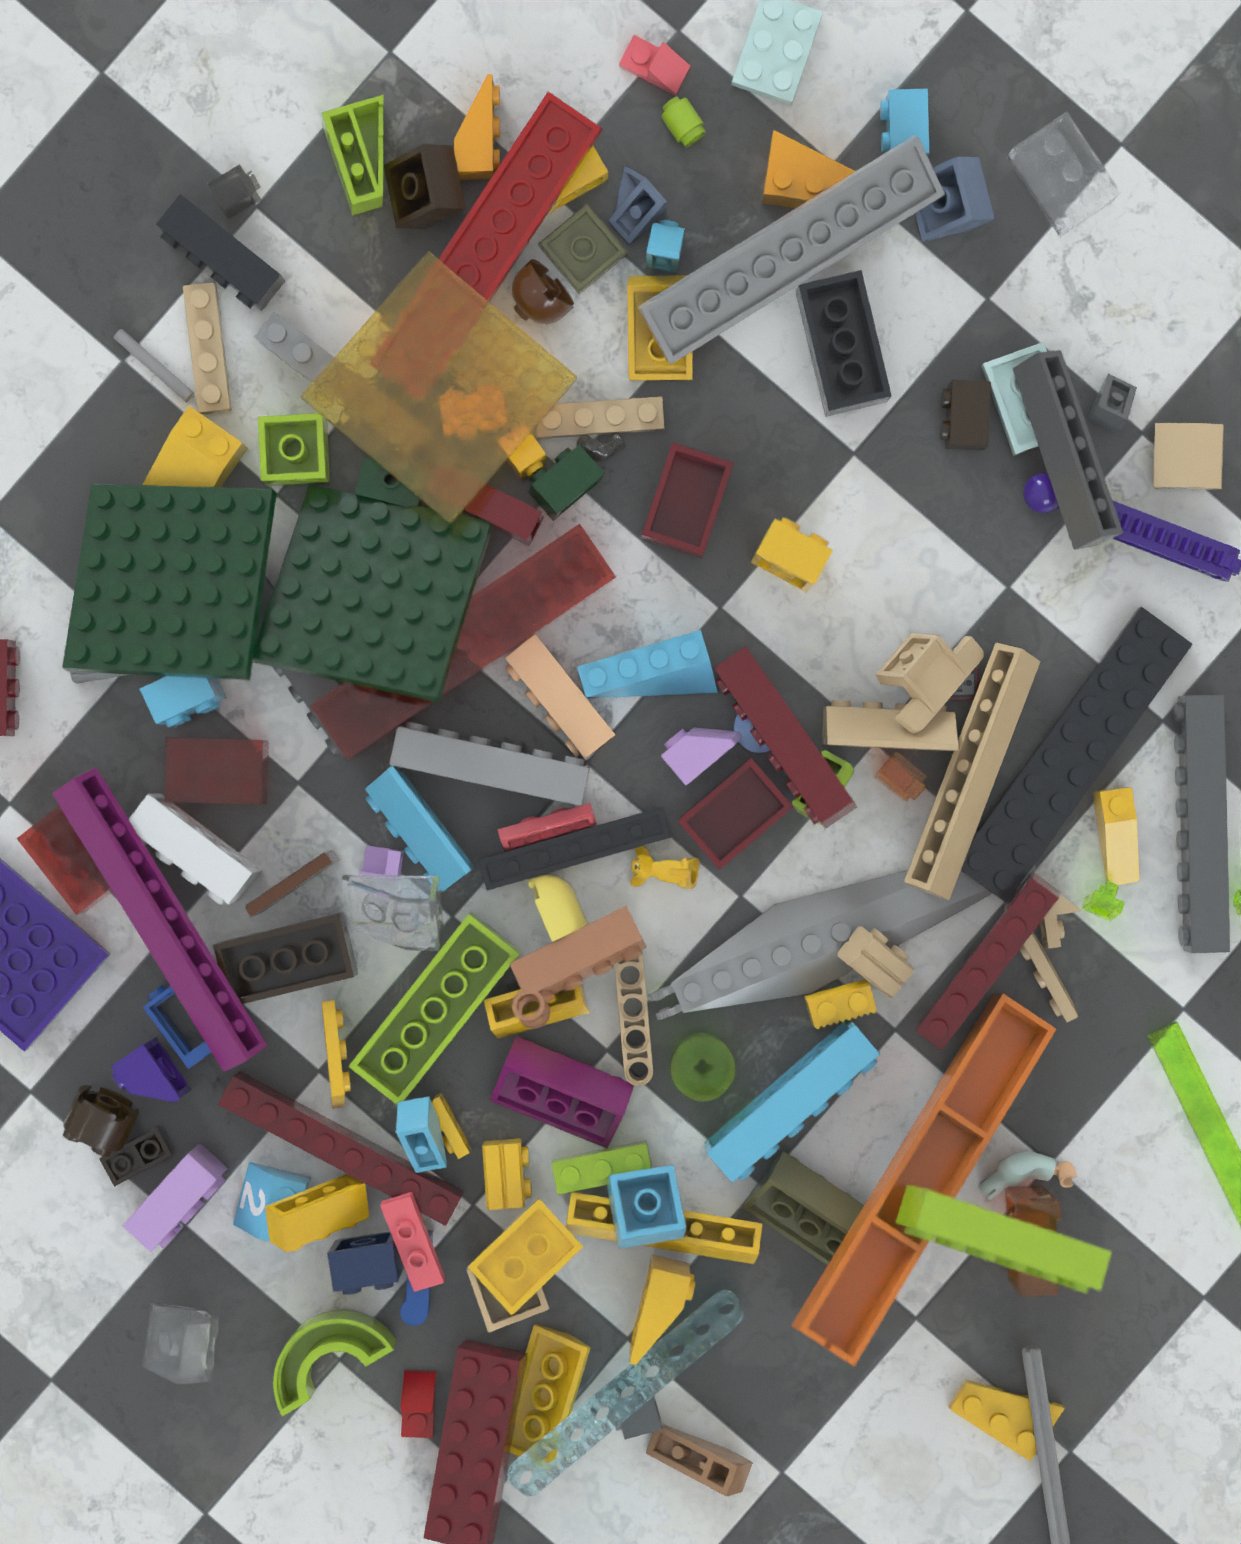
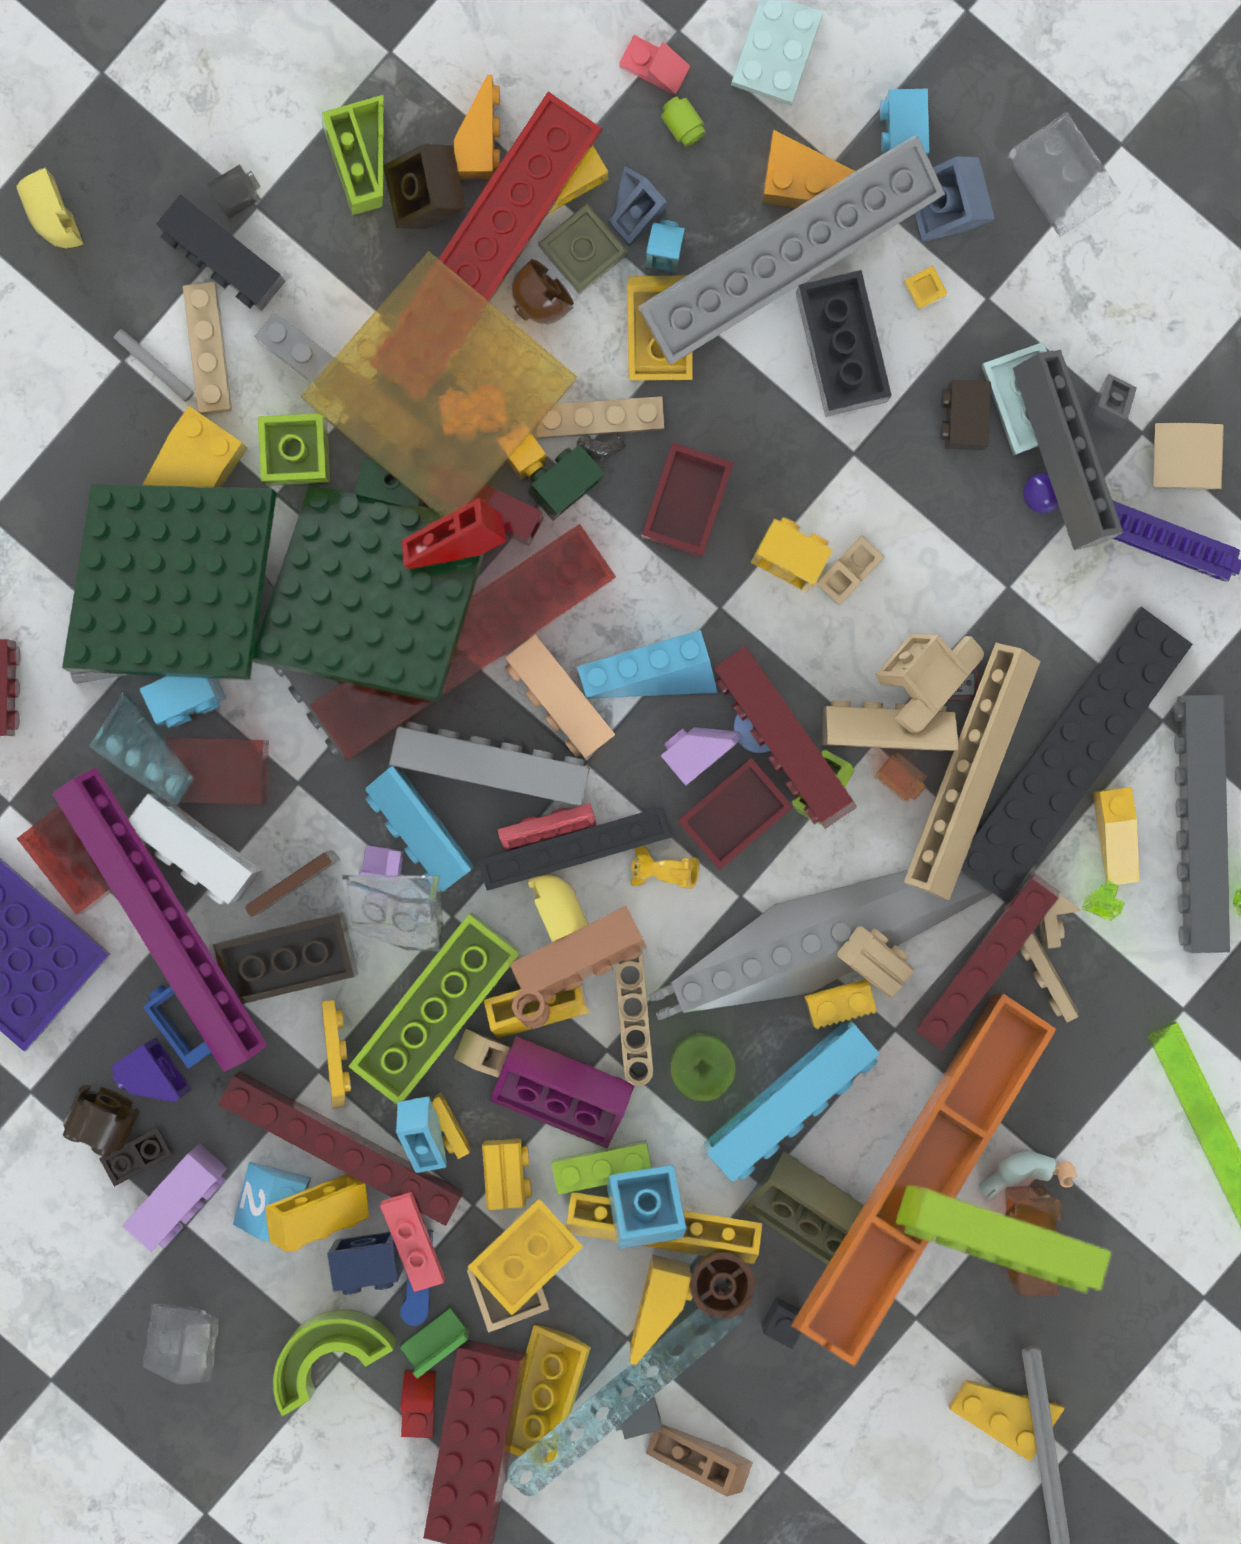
(47, 211): none -> light yellow brick
(141, 752): none -> clear light blue wing
(435, 1341): none -> bright green panel
(456, 536): none -> red slope
(482, 1053): none -> tan brick
(722, 1285): none -> reddish brown cylinder
(779, 1321): none -> black brick
(850, 569): none -> tan slope
(925, 287): none -> yellow plate

